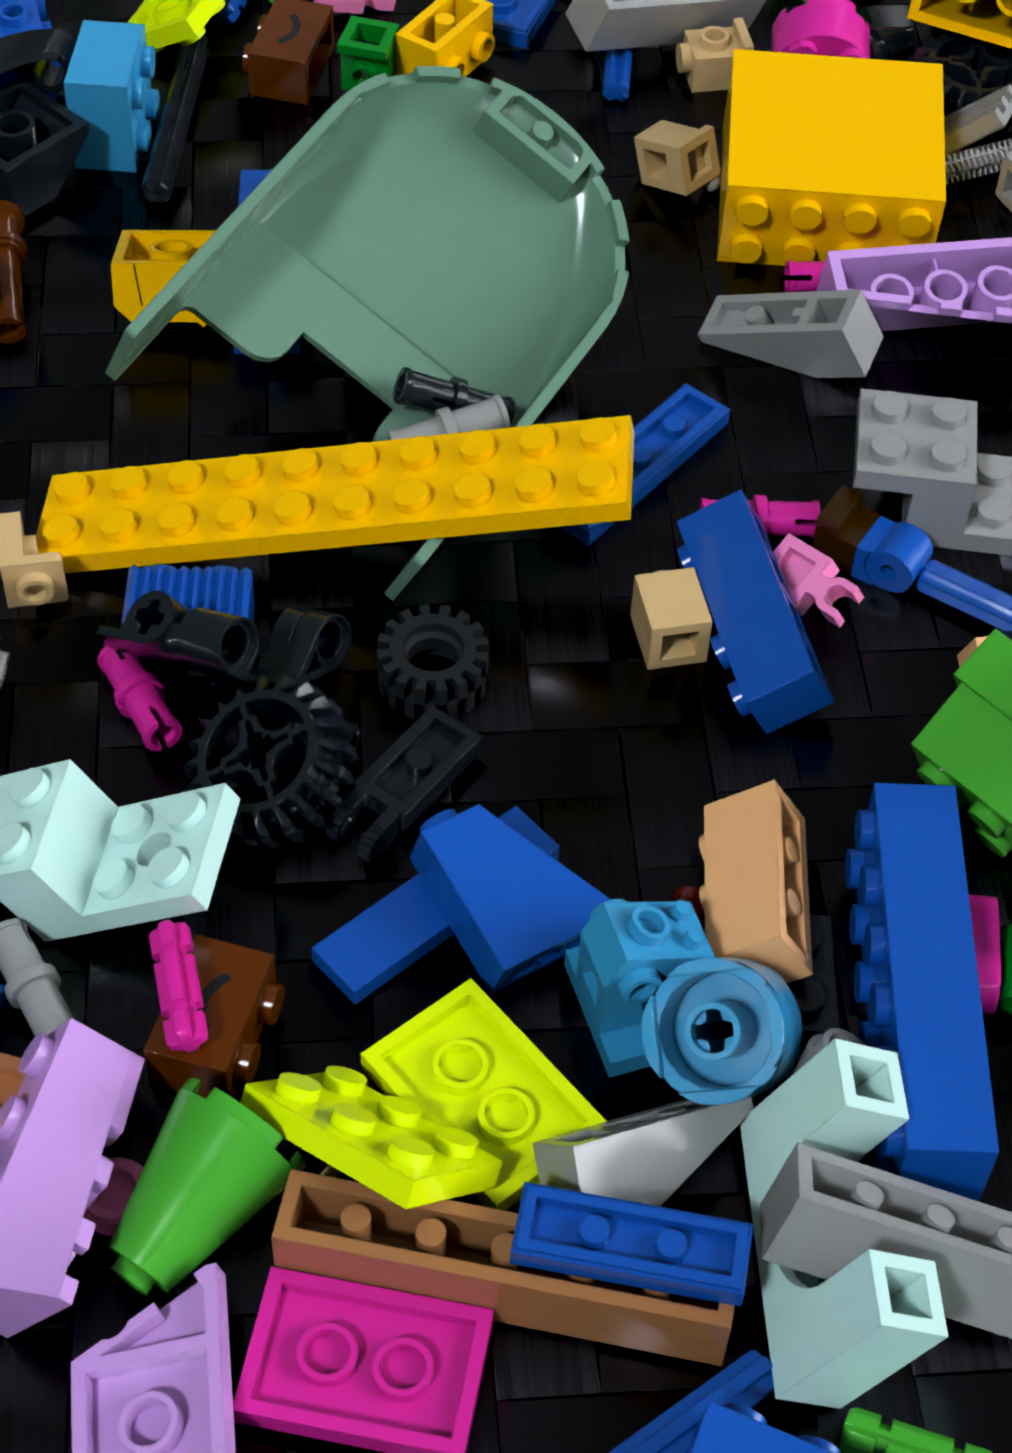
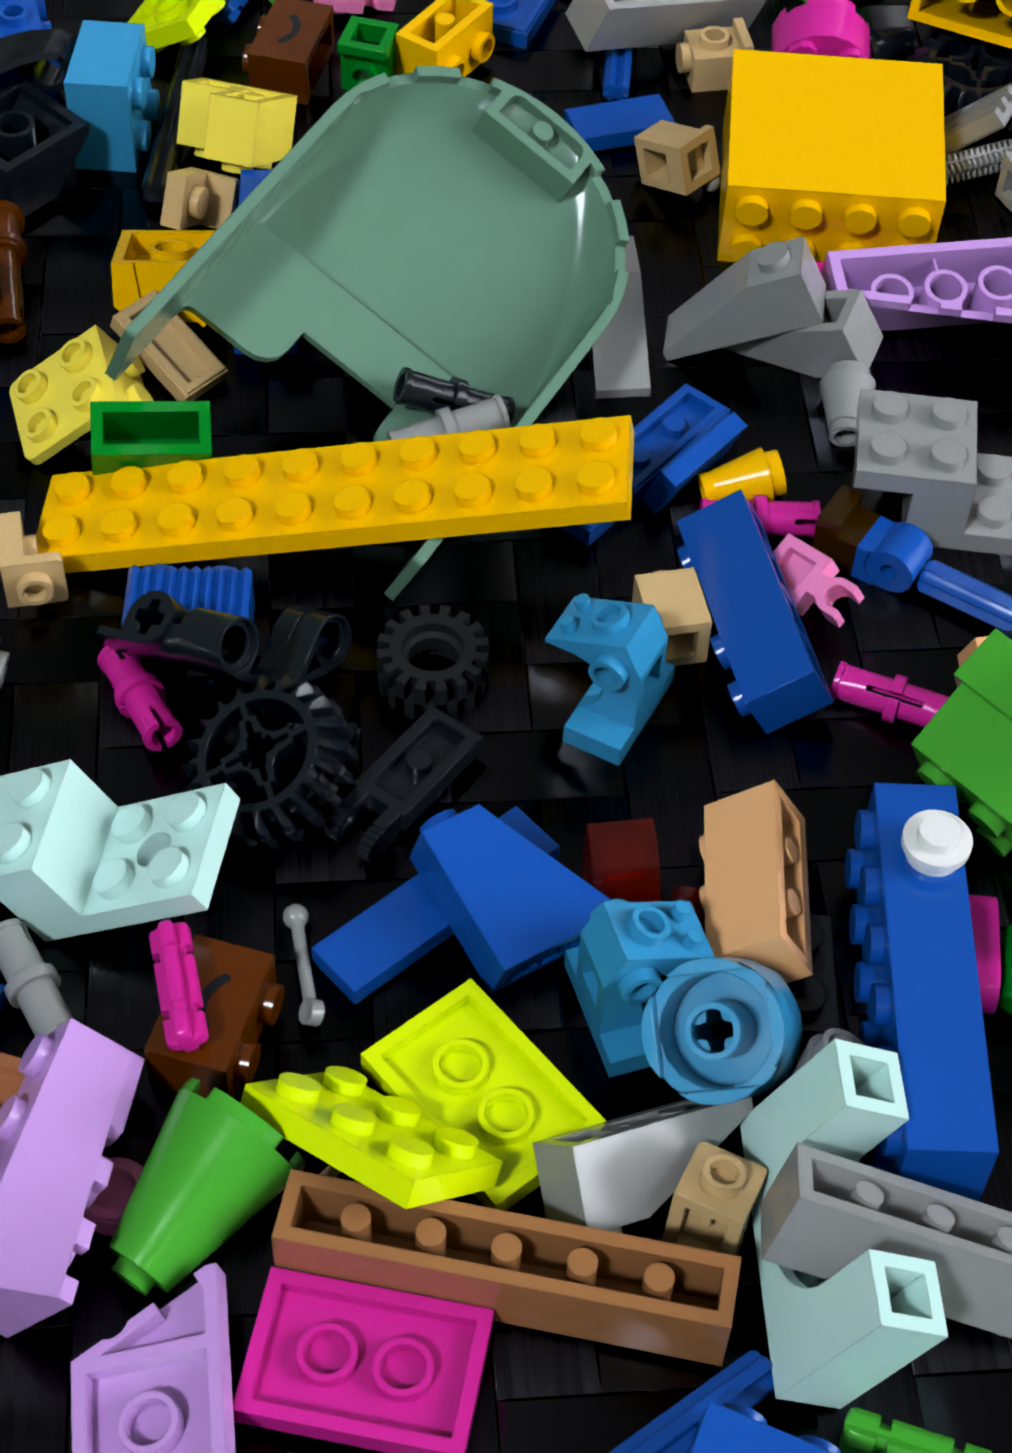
(56, 395): none -> light yellow bracket
(148, 433): none -> green brick
(175, 355): none -> tan tile
(198, 198): none -> tan bracket
(236, 123): none -> light yellow brick
(311, 1009): none -> light grey hinge
(616, 122): none -> blue tile
(621, 354): none -> light grey slope
(623, 860): none -> clear red brick
(627, 668): none -> dark azure tile
(632, 1244): blue tile -> none
(693, 460): none -> blue tile
(714, 1200): none -> tan bracket
(752, 473): none -> yellow cone
(755, 298): none -> light grey slope
(840, 397): none -> light grey cone
(853, 683): none -> dark pink pin
(936, 842): none -> white plate

